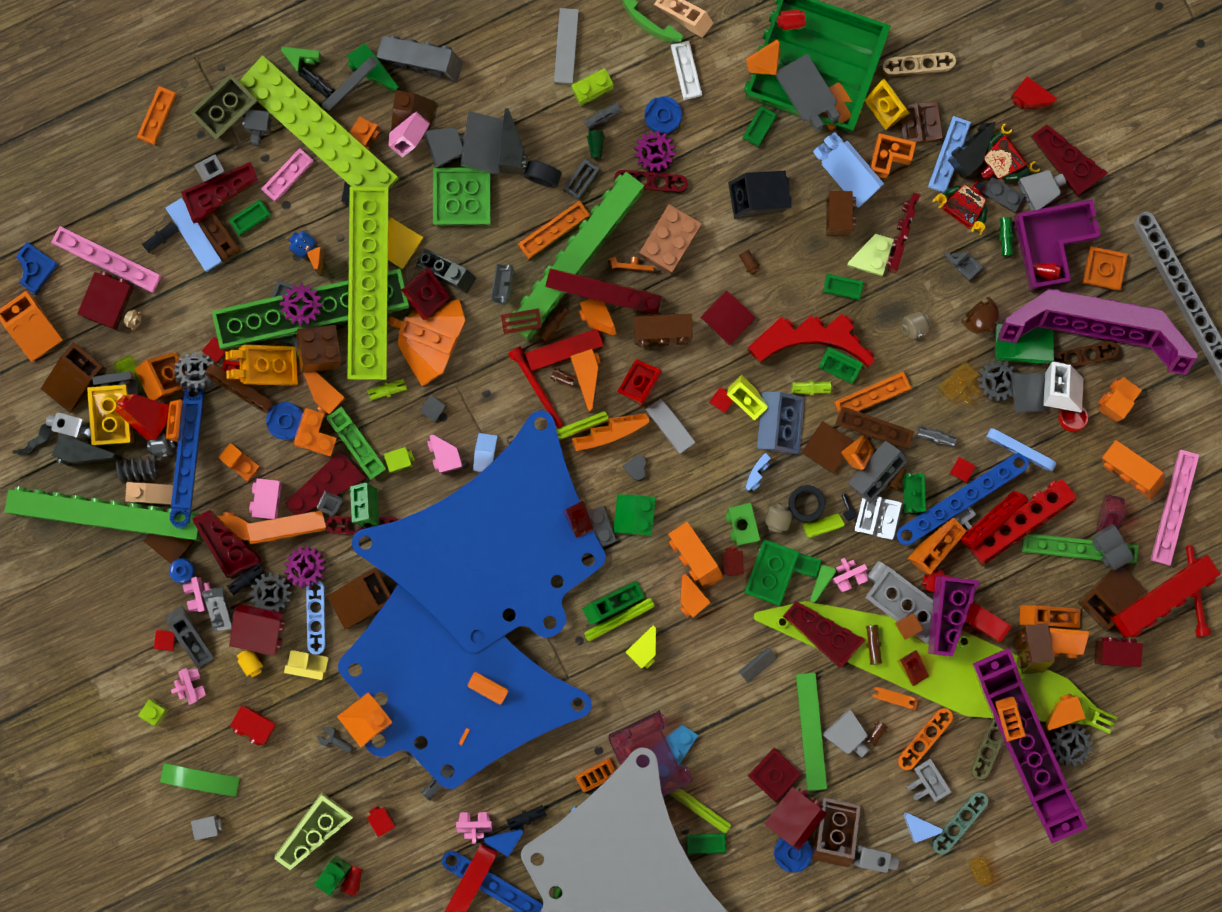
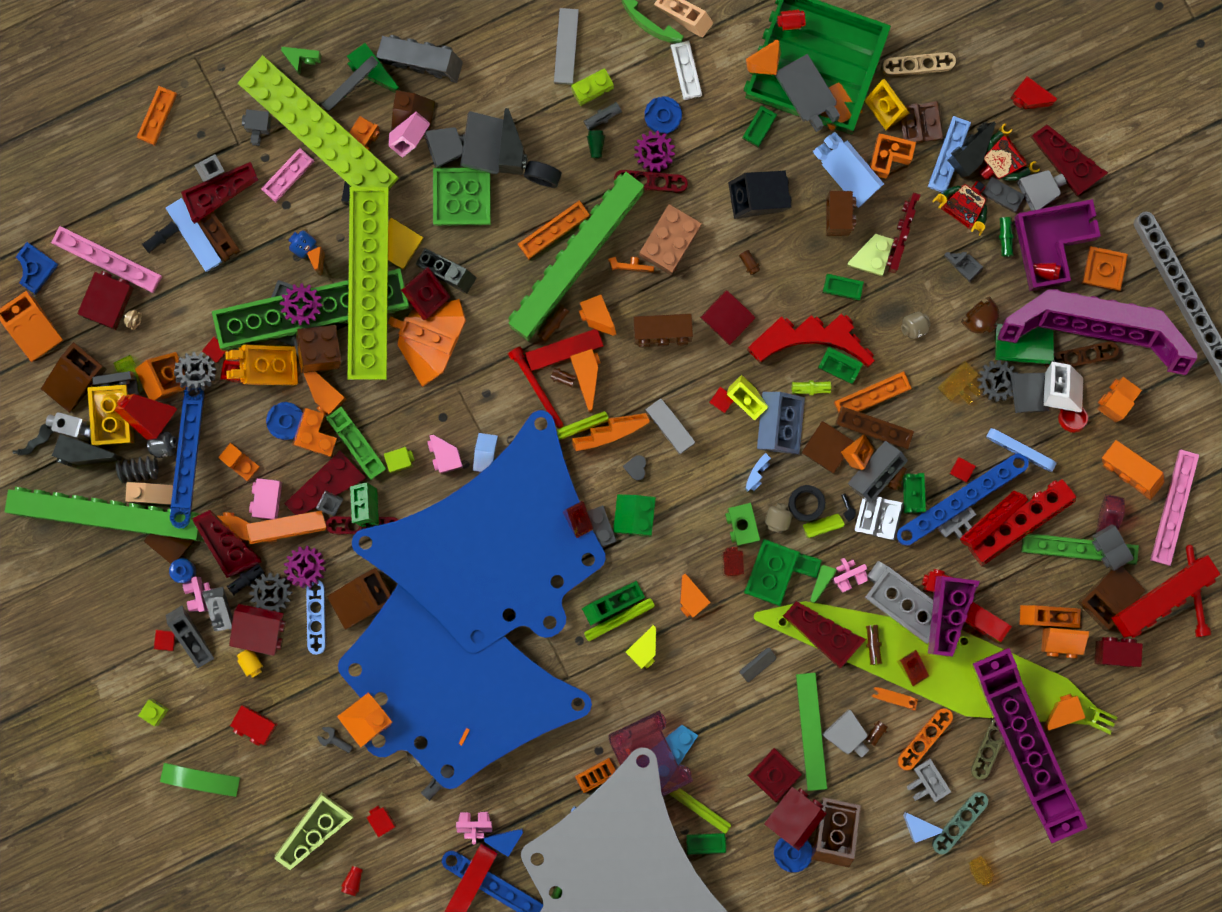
(174, 420): orange slope -> none
(186, 677): bright pink hips -> none
(206, 827): light grey brick -> none
(223, 106): olive slope -> none
(239, 389): reddish brown beam -> none
(249, 217): green tile -> none
(306, 665): light yellow panel -> none
(316, 82): black pin -> none
(332, 876): green torso -> none
(387, 389): lime pin -> none
(433, 408): dark grey slope -> none
(487, 688): orange slope -> none
(501, 287): dark grey hinge -> none
(526, 817): black pin -> none
(528, 320): clear red tile -> none
(587, 184): dark grey tile -> none
(603, 291): dark red slope -> none
(639, 382): red slope -> none
(695, 555): orange wedge -> none
(867, 858): light grey torso -> none
(909, 626): dark orange slope -> none
(936, 436): dark grey pin -> none
(937, 546): orange slope -> none
(1006, 707): orange slope -> none
(1034, 649): reddish brown brick -> none
(1069, 753): dark grey gear -> none

